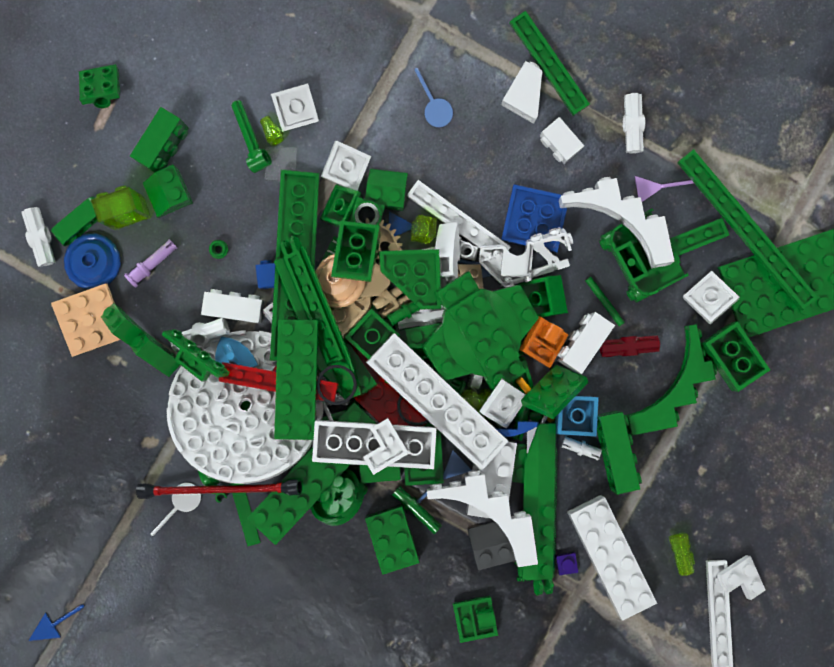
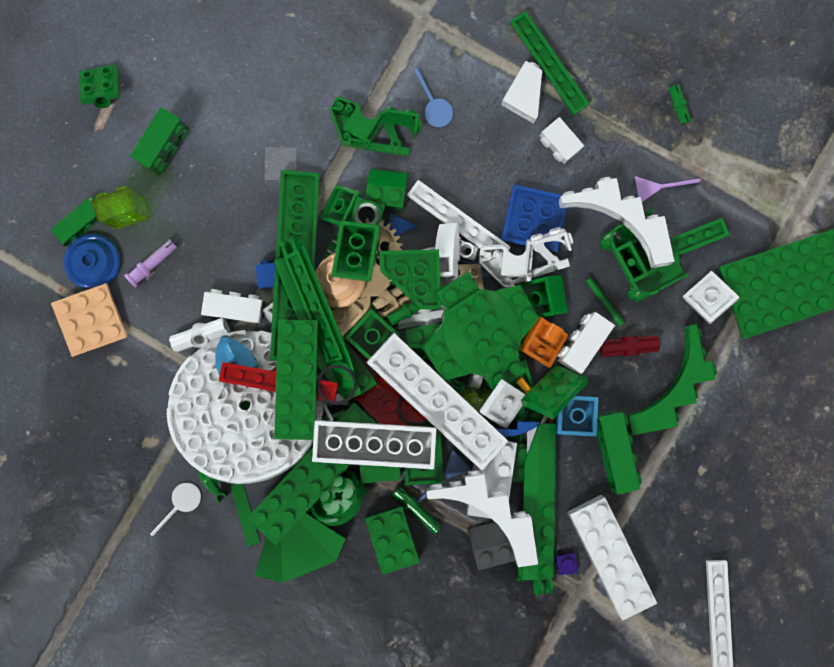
(38, 237): white piece -> none
(46, 628): blue piece -> none
(139, 340): green arch -> none
(167, 191): green slope -> none
(194, 359): green bracket -> none
(212, 249): green plate -> none
(257, 158): green axle -> none
(272, 132): clear neon green cone -> none
(289, 487): red hose -> none
(295, 107): white hinge -> none
(300, 551): none -> green panel
(345, 166): white hinge -> none
(359, 132): none -> green piece
(390, 447): white plate -> none
(423, 229): clear neon green brick -> none
(475, 619): green plate -> none
(581, 448): white pin -> none
(633, 123): white piece -> none
(679, 104): none -> green pin
(683, 556): clear neon green axle -> none
(735, 356): green brick -> none
(742, 573): white plate -> none
(747, 230): green plate -> none

